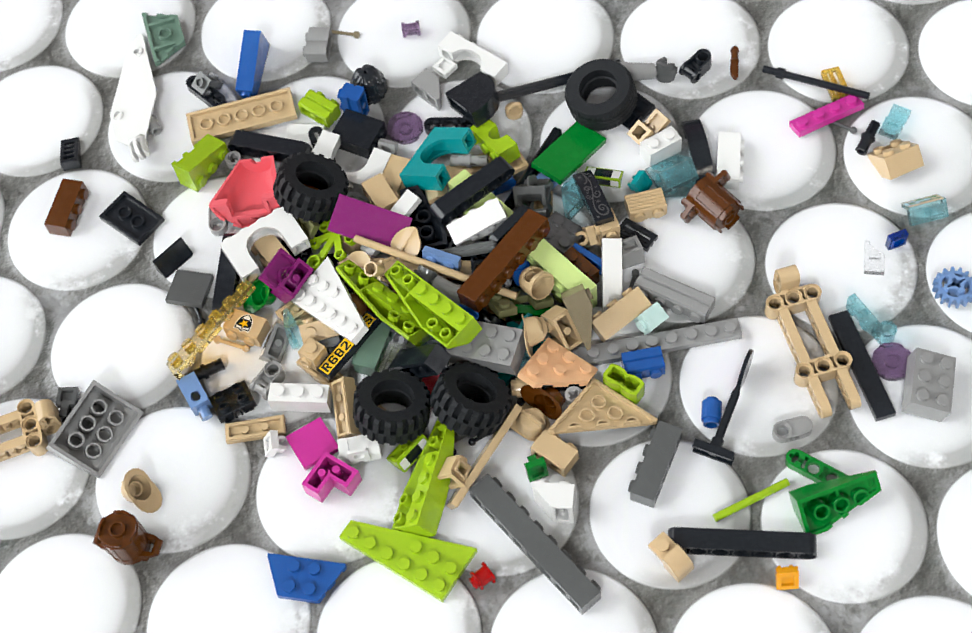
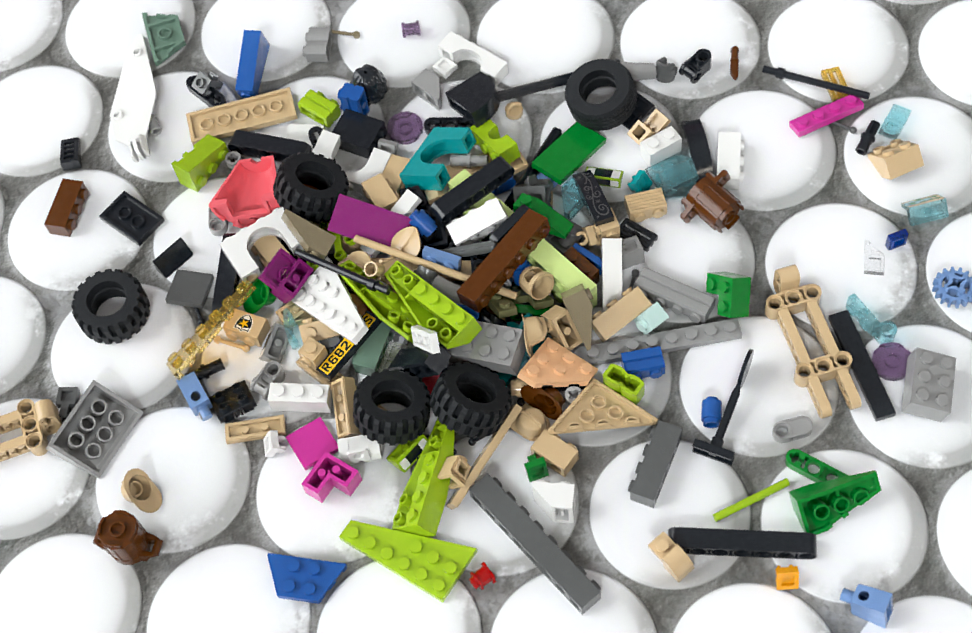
(98, 290): none -> black tyre
(310, 237): none -> dark tan slope
(371, 284): none -> black bar
(422, 222): none -> blue brick
(425, 339): none -> white tile
(558, 224): none -> green slope
(732, 292): none -> green brick
(869, 604): none -> medium blue torso

